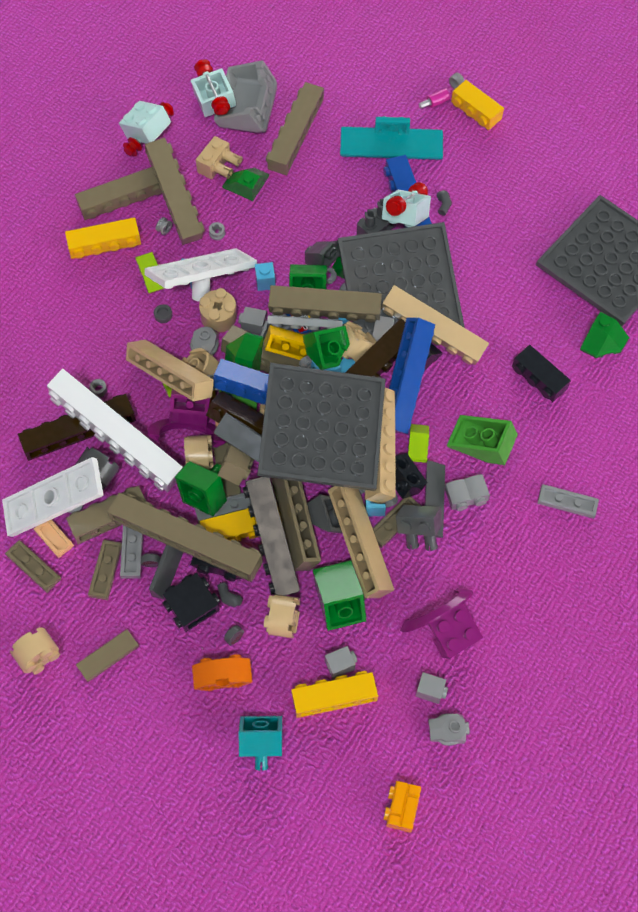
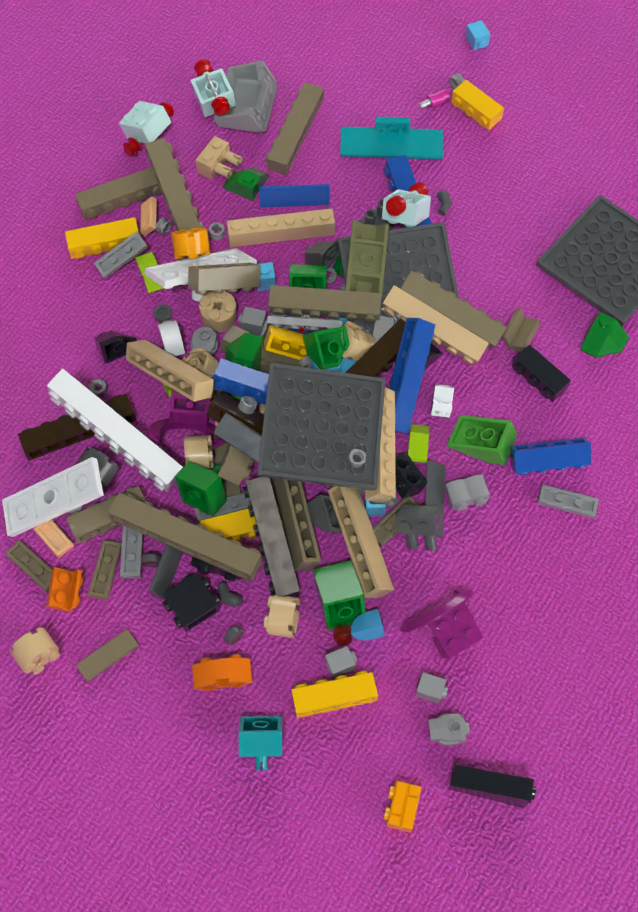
(64, 589): none -> orange bracket
(112, 345): none -> black slope
(121, 255): none -> light grey plate
(148, 216): none -> light nougat tile
(171, 338): none -> white brick
(190, 243): none -> light orange brick
(223, 277): none -> dark tan brick
(247, 404): none -> light grey axle
(281, 227): none -> tan brick
(294, 195): none -> blue slope
(342, 635): none -> clear red plate
(361, 454): none -> light grey axle
(367, 257): none -> olive piece
(367, 626): none -> dark azure brick
(442, 400): none -> white brick
(454, 308): none -> dark tan brick
(477, 35): none -> medium azure brick
(493, 786): none -> black slope
(520, 331): none -> dark tan panel
(550, 455): none -> blue brick

